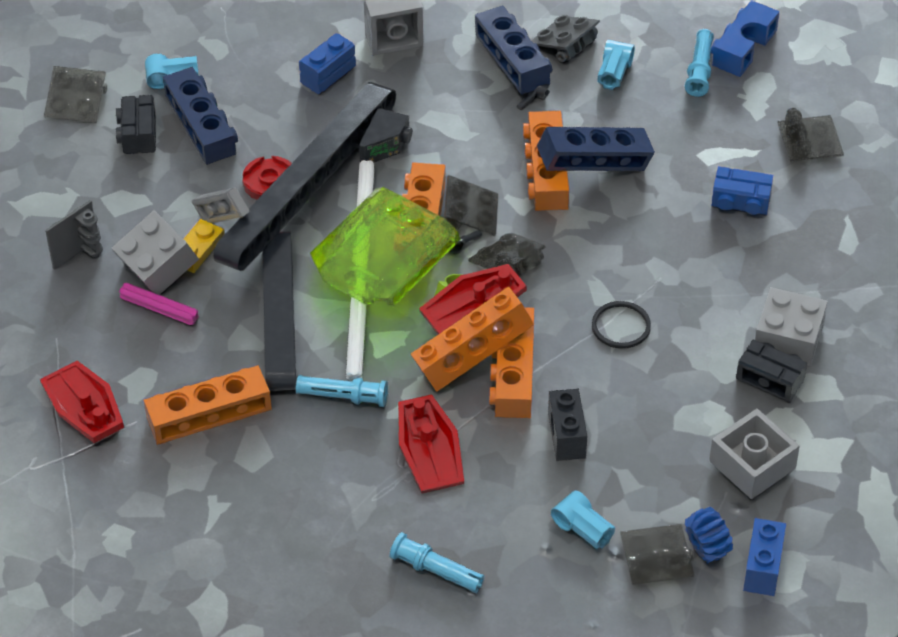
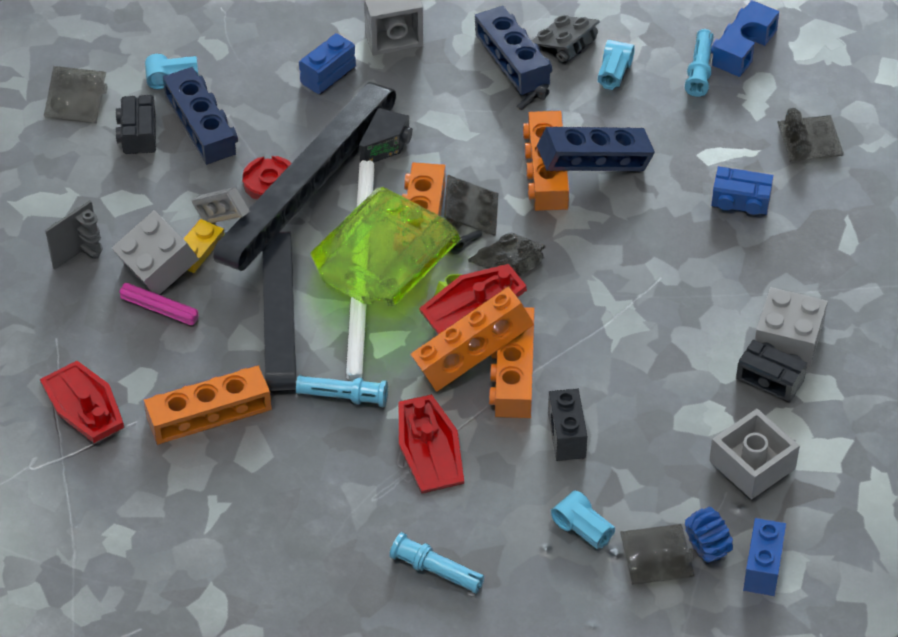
(621, 344): black piece -> none

